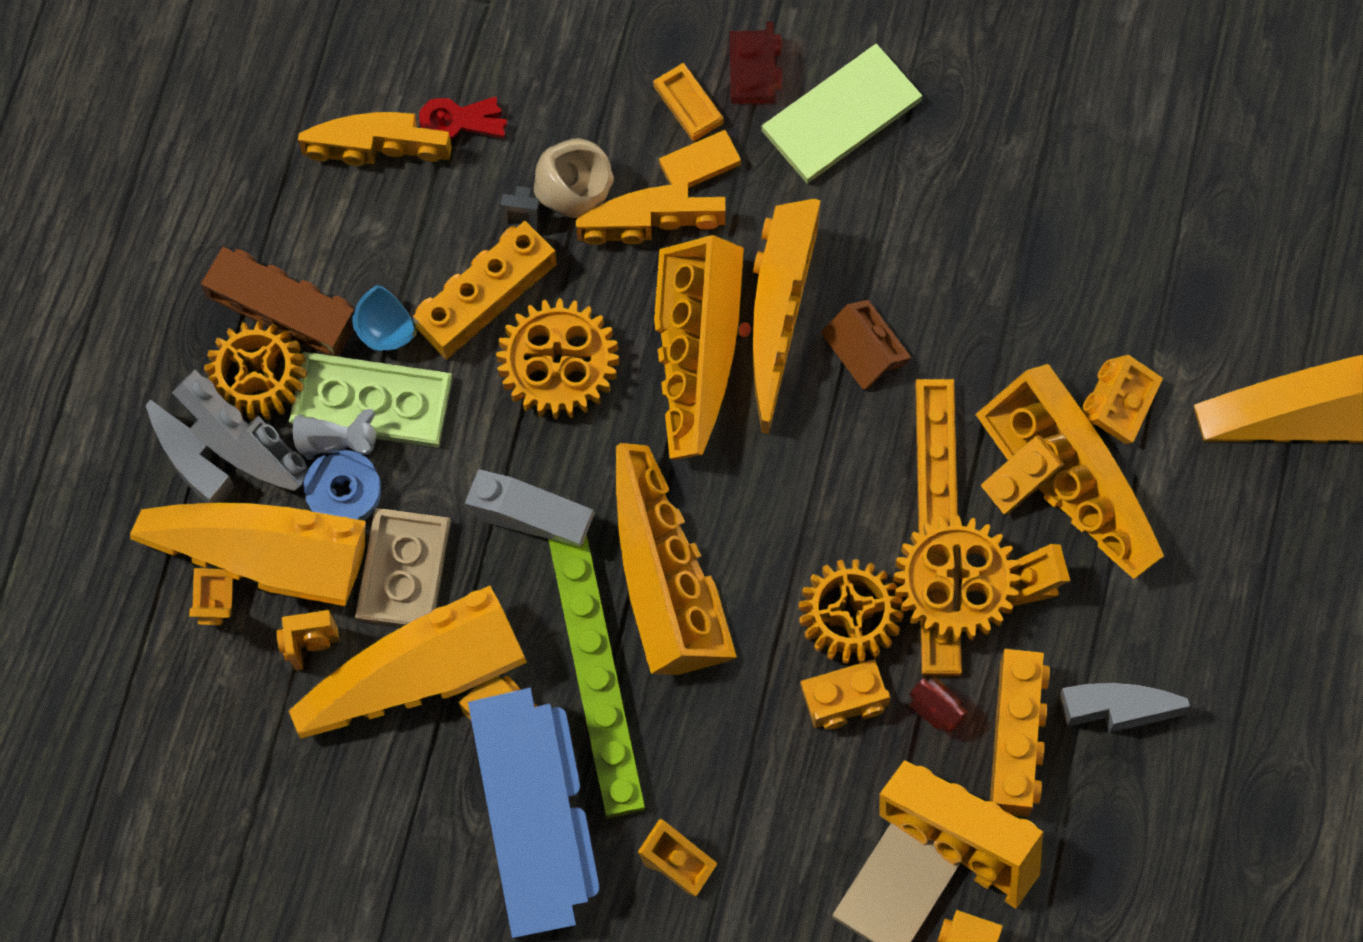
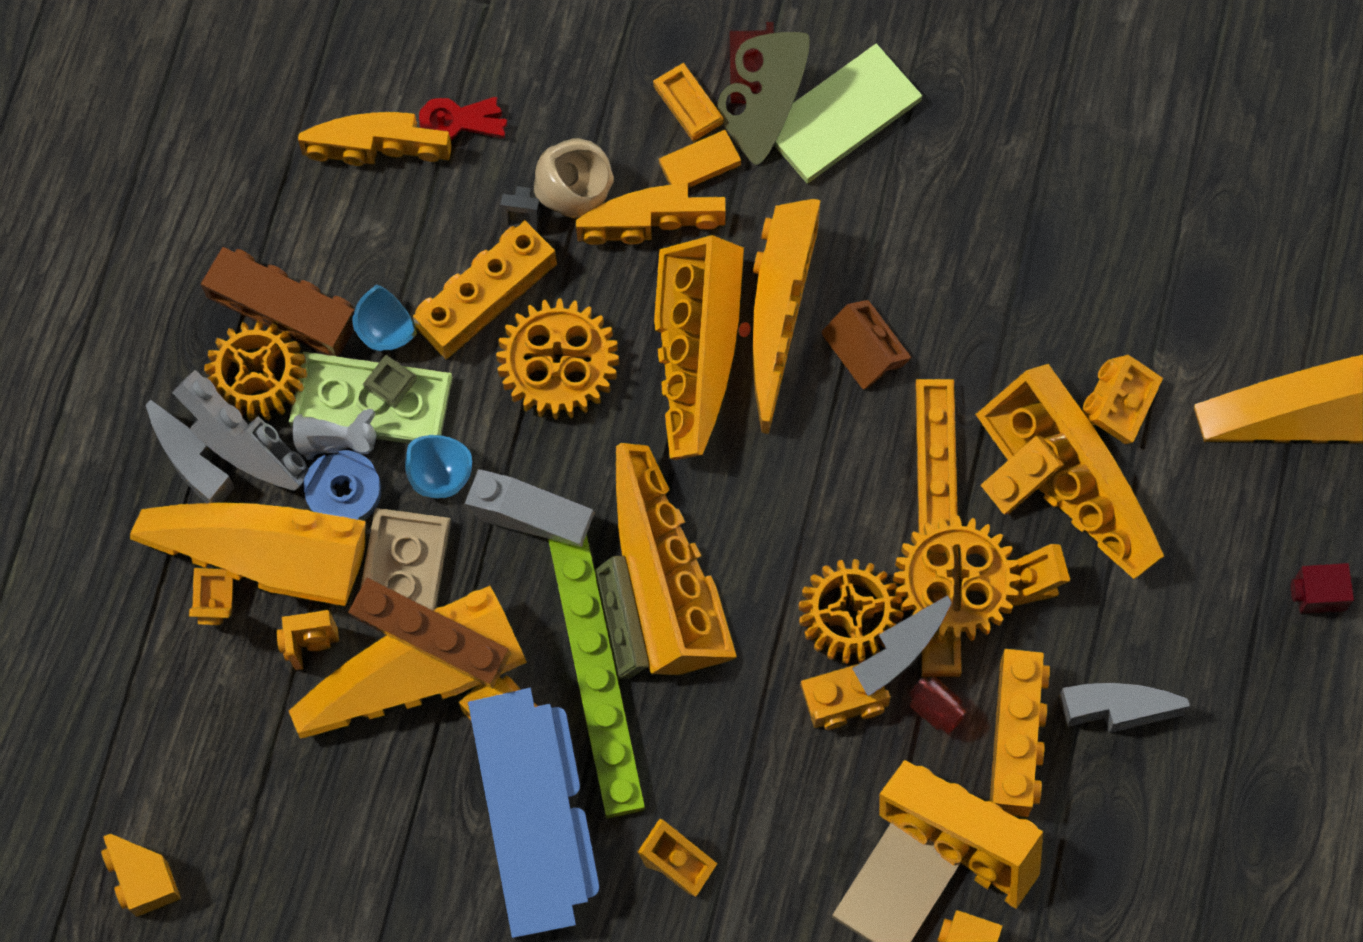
(142, 875): none -> light orange slope
(389, 381): none -> olive tile
(429, 632): none -> dark orange brick
(437, 465): none -> dark azure helmet
(621, 617): none -> olive tile
(780, 78): none -> olive piece
(902, 646): none -> light grey slope
(1322, 588): none -> dark red brick

